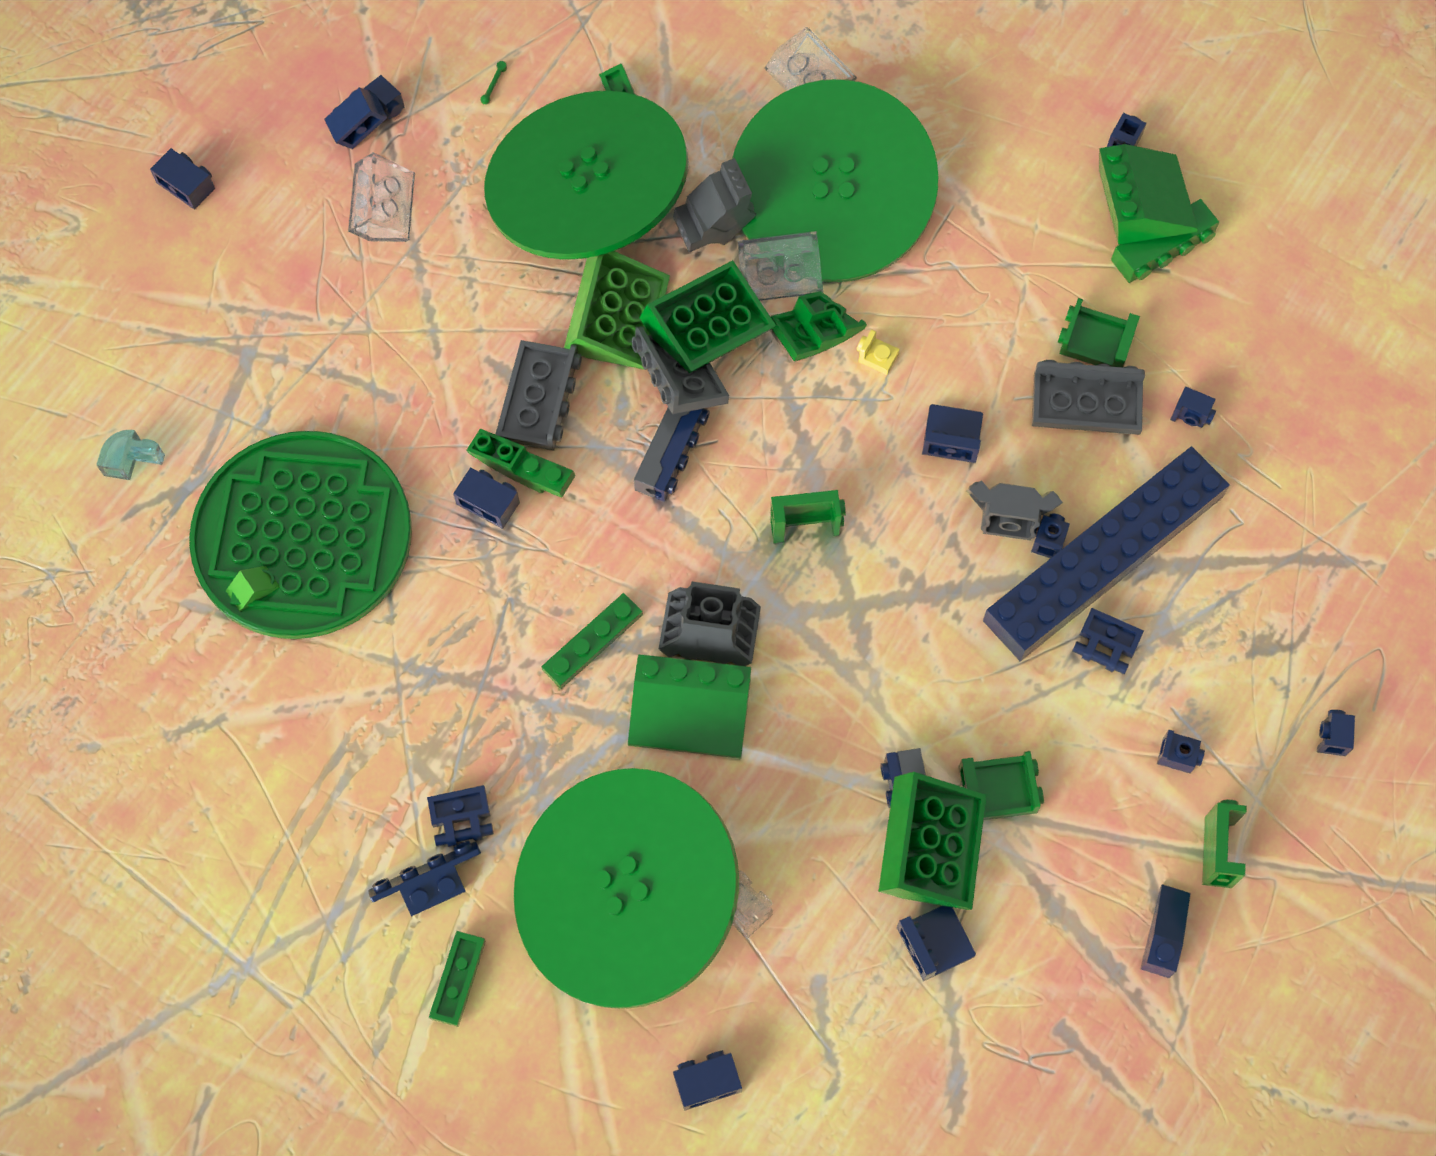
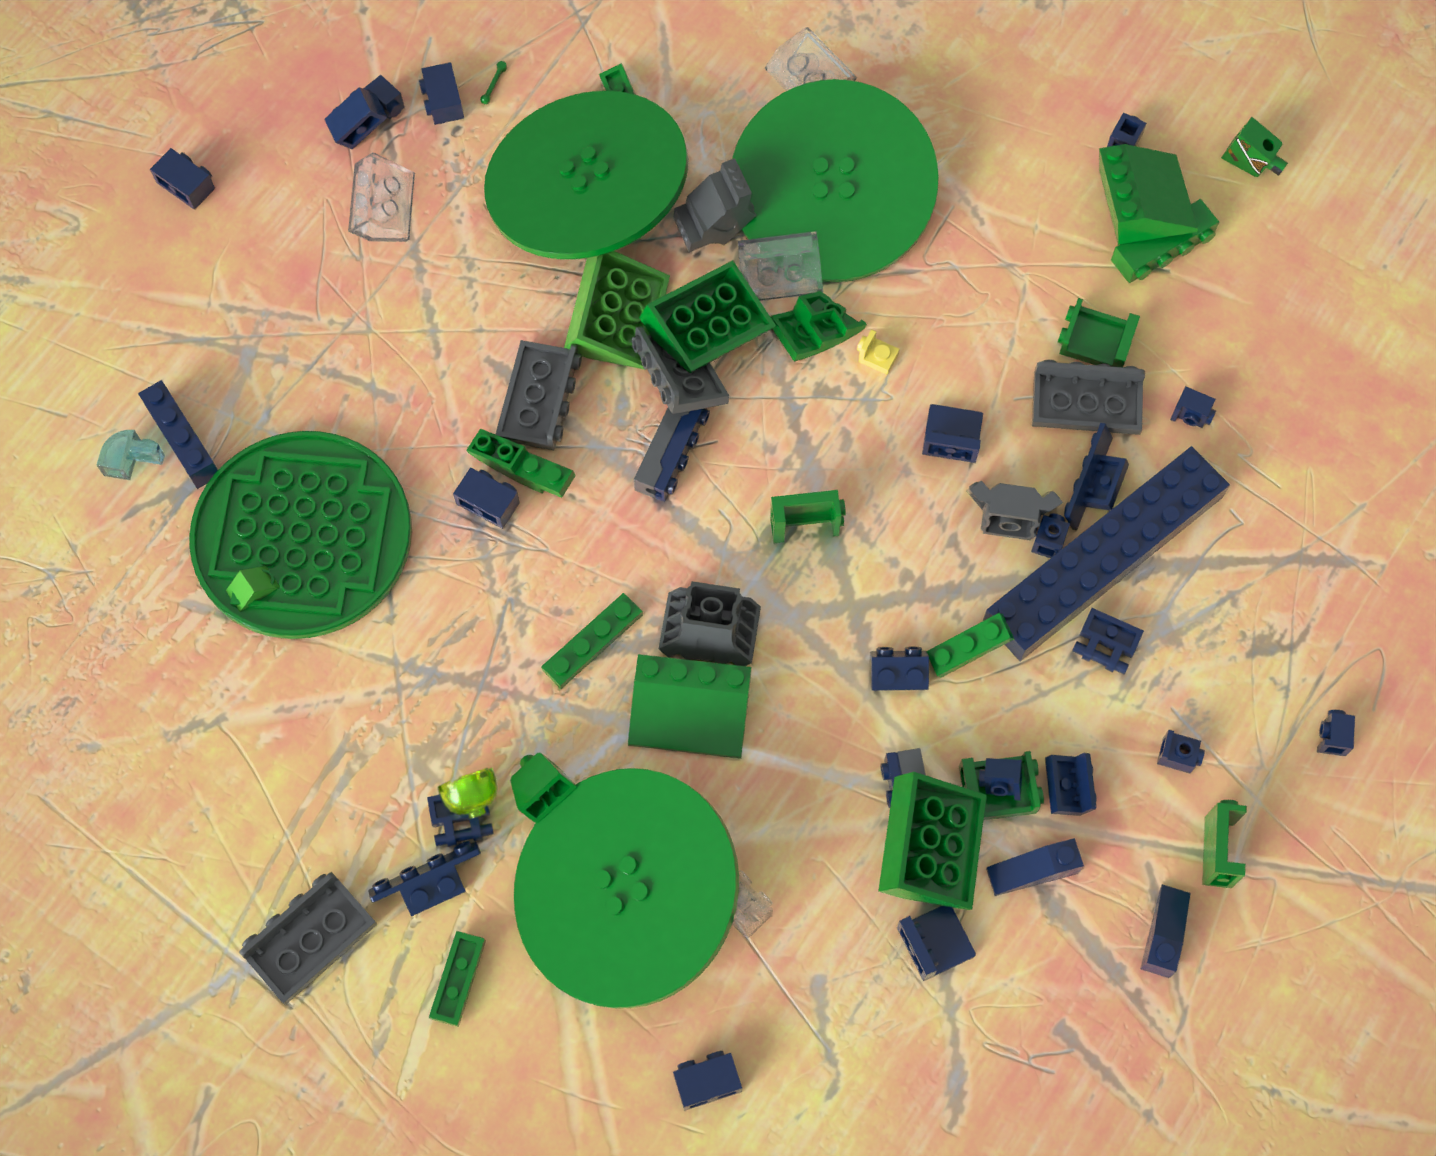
(178, 433): none -> dark blue brick
(307, 937): none -> dark grey bracket
(442, 93): none -> dark blue brick
(470, 793): none -> clear neon green cylinder
(539, 786): none -> green torso
(899, 669): none -> dark blue bracket
(970, 645): none -> green plate
(1002, 777): none -> dark blue brick
(1036, 867): none -> dark blue slope
(1070, 784): none -> dark blue bracket
(1099, 479): none -> dark blue bracket
(1255, 150): none -> green torso

